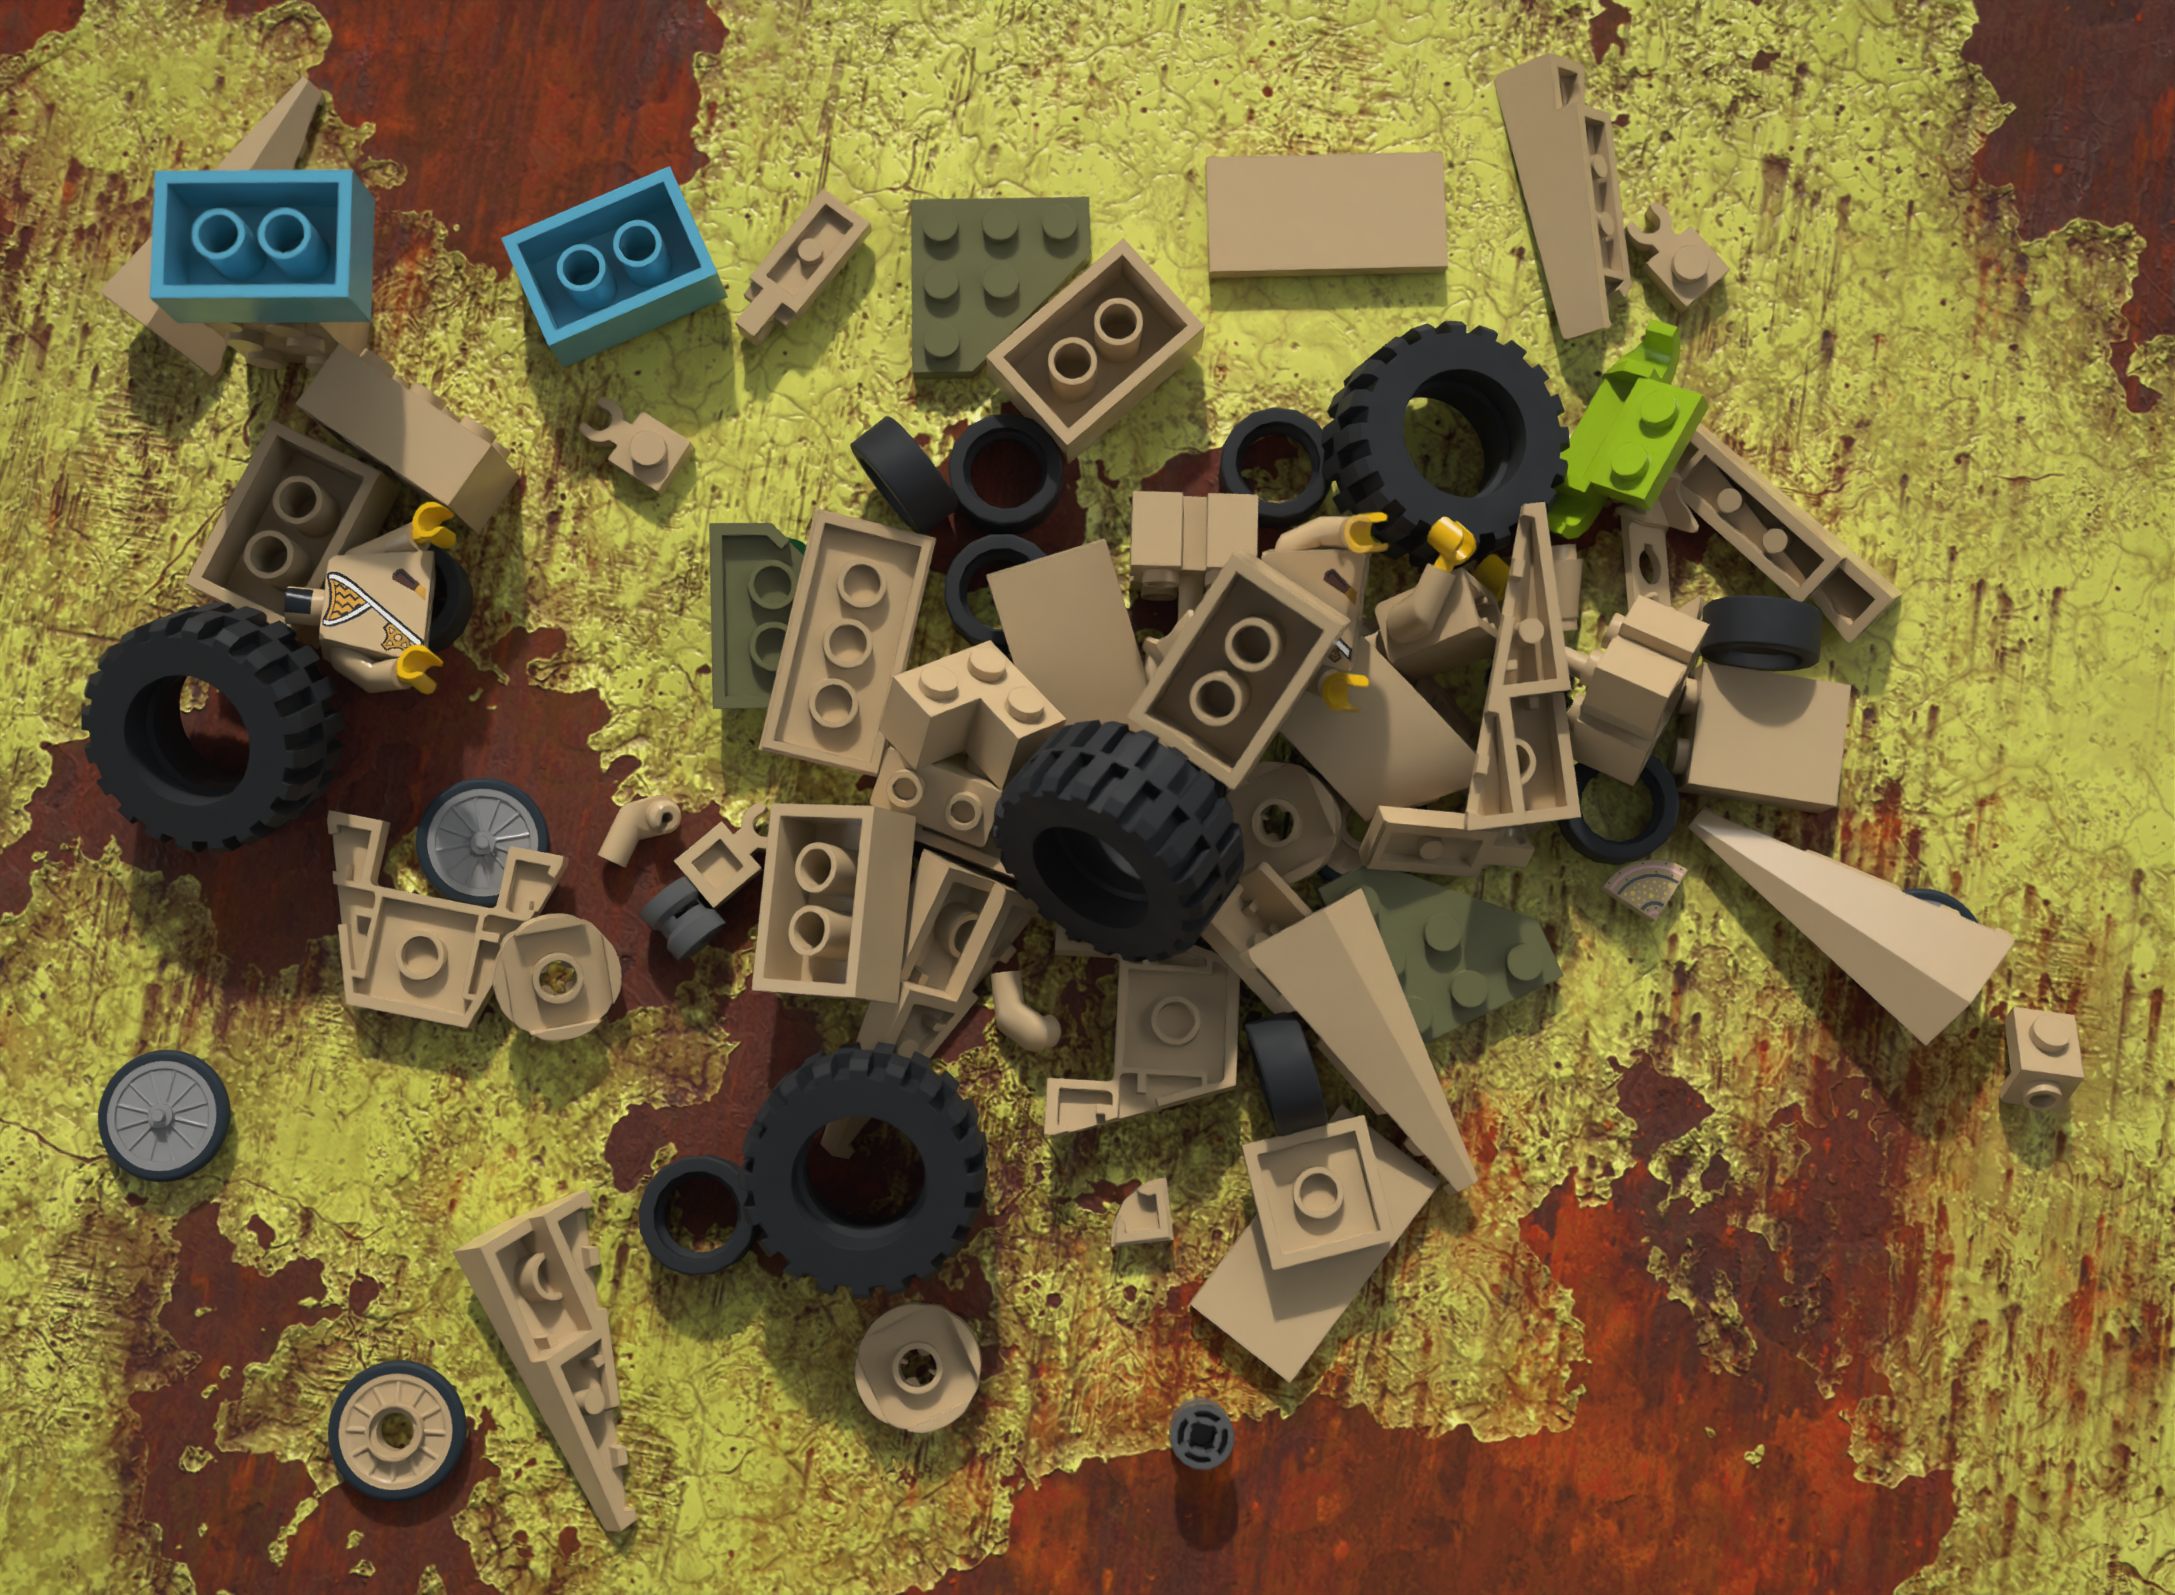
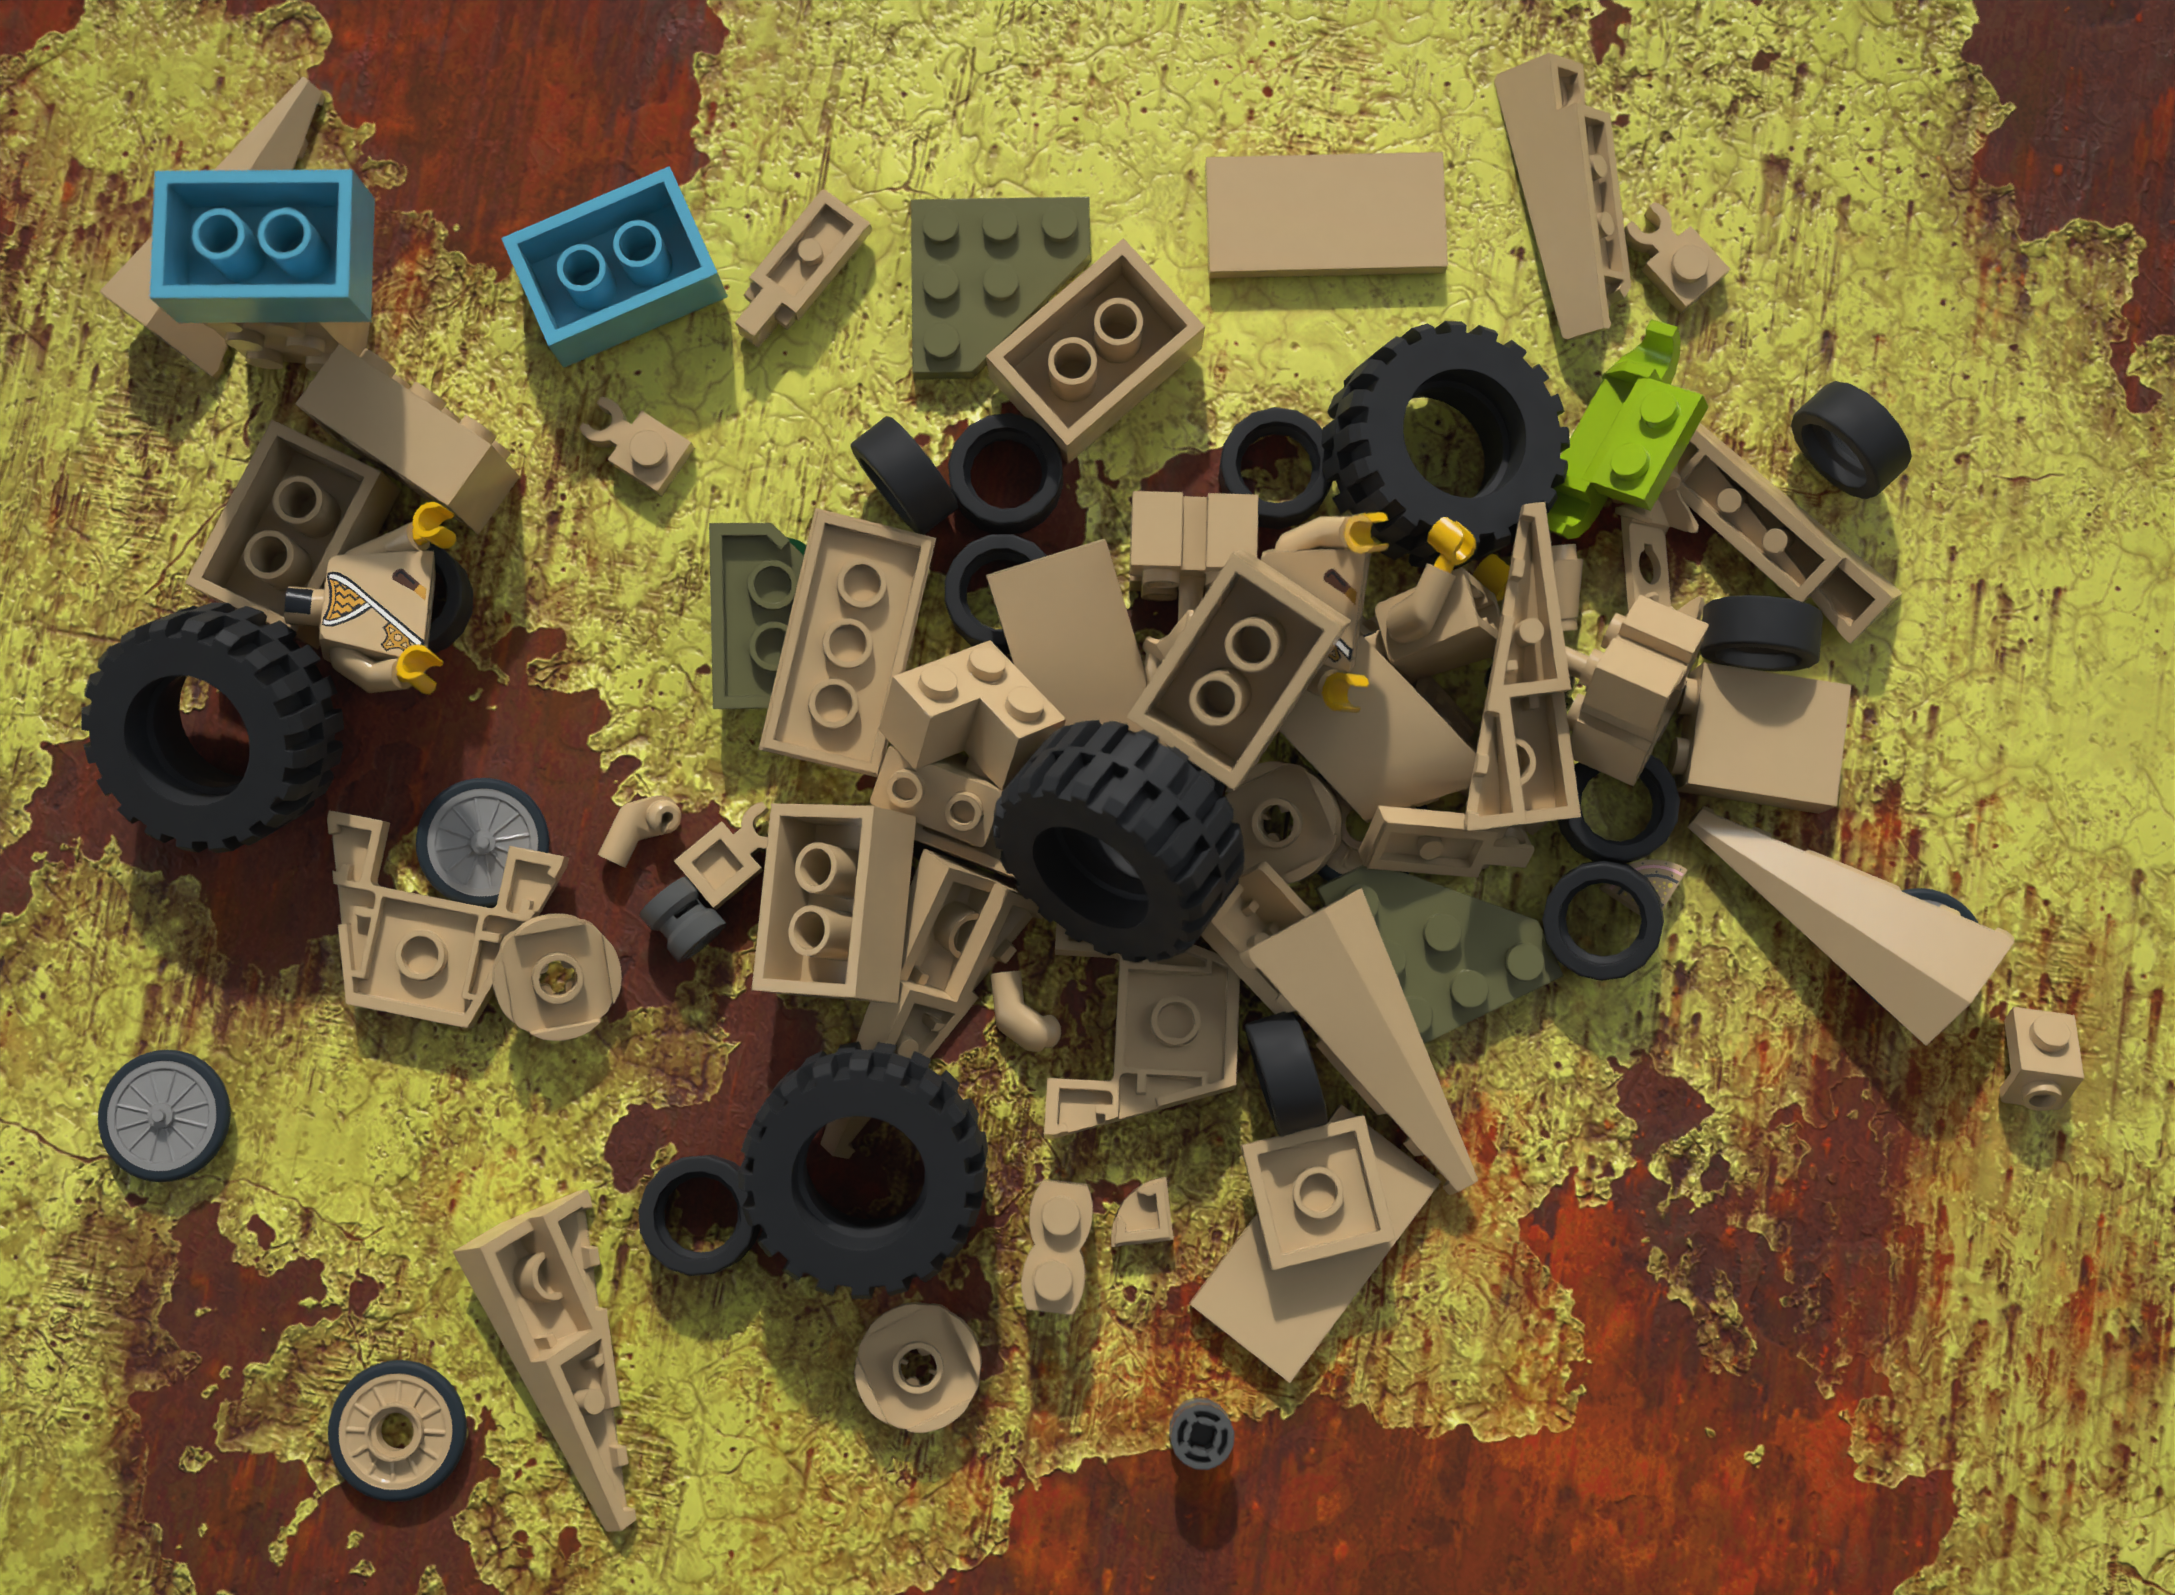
(1055, 1265): none -> tan brick
(1592, 965): none -> black tyre
(1851, 439): none -> black tyre

